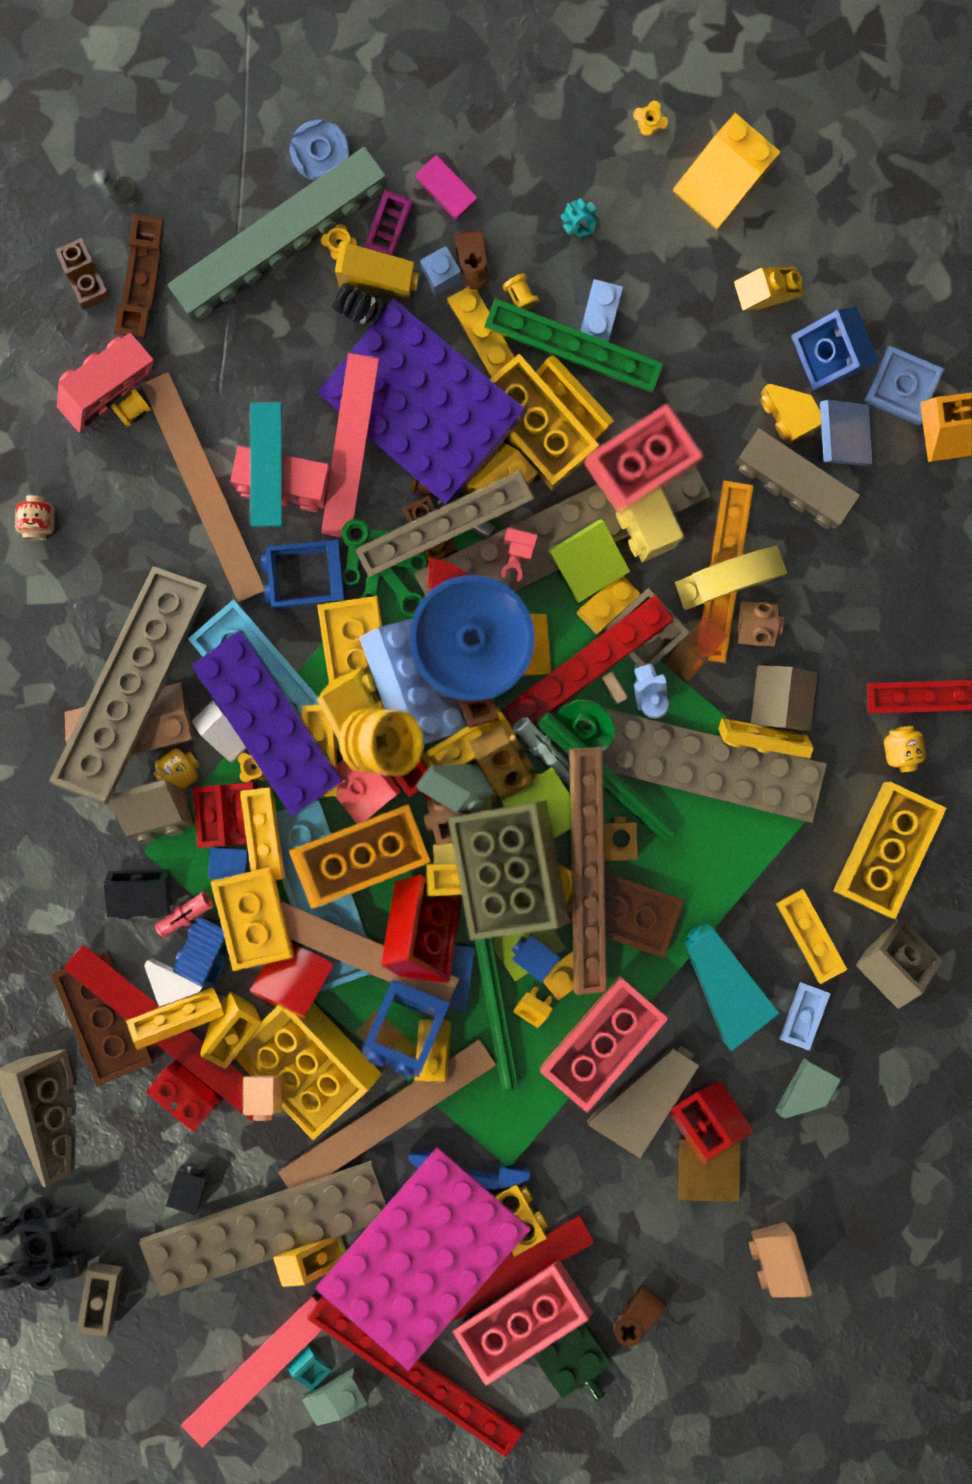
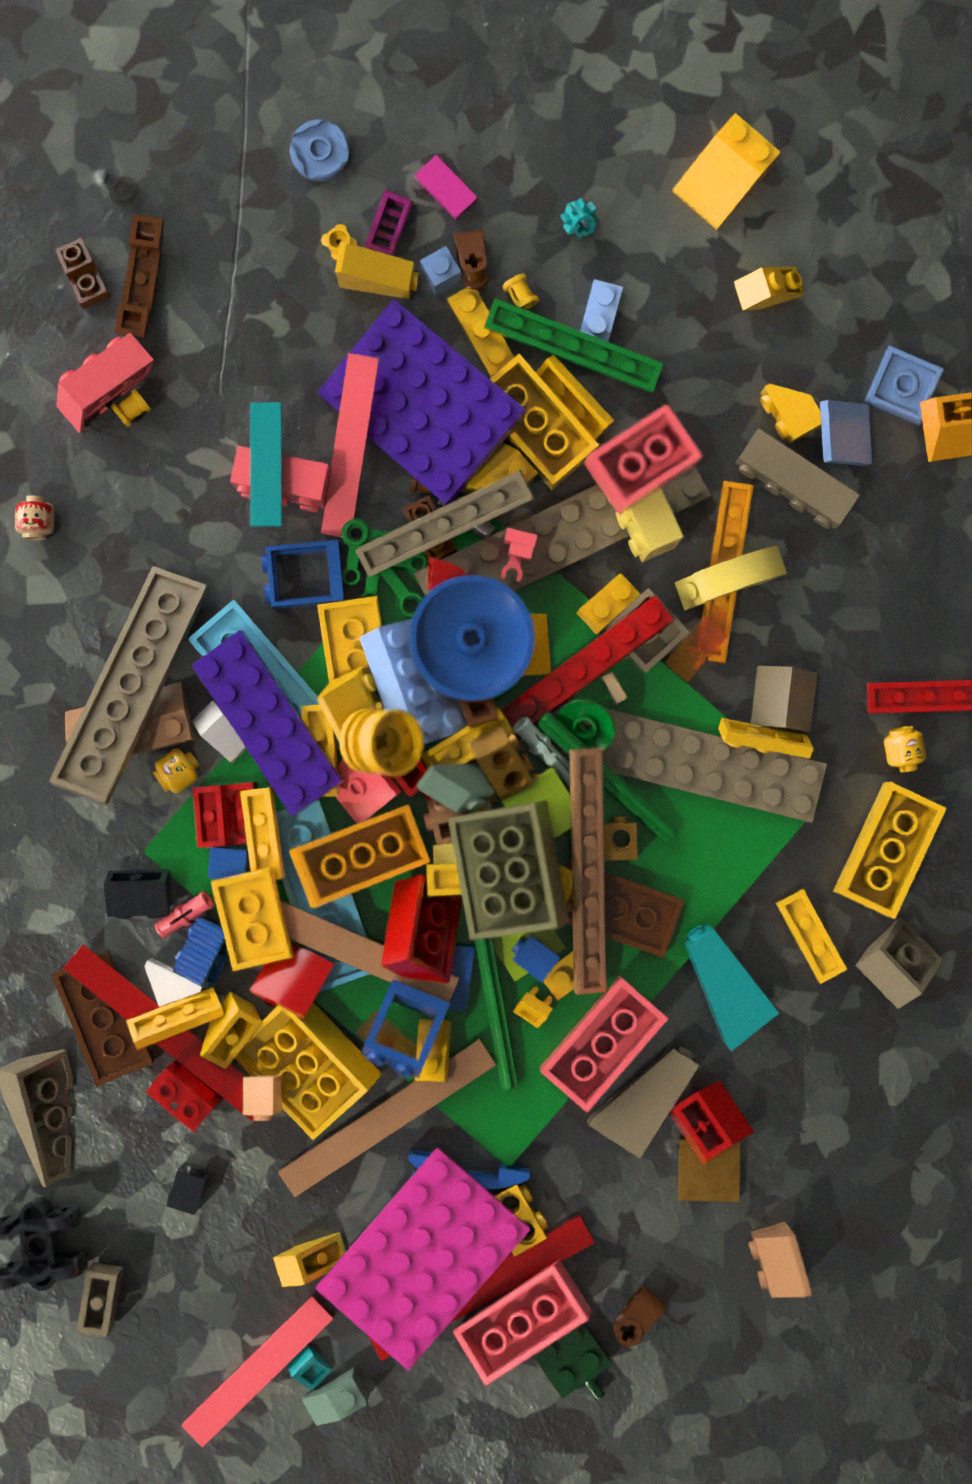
(152, 811): dark tan slope -> none
(203, 487): medium nougat tile -> none
(247, 773): yellow plate -> none
(263, 1228): dark tan plate -> none
(278, 234): sand green brick -> none
(358, 305): black gear -> none
(422, 1381): red tile -> none
(589, 560): lime tile -> none
(649, 127): yellow plate -> none
(650, 692): light blue hips -> none
(759, 624): medium nougat brick -> none
(804, 1016): light blue plate -> none
(808, 1090): sand green slope -> none
(834, 348): blue slope -> none

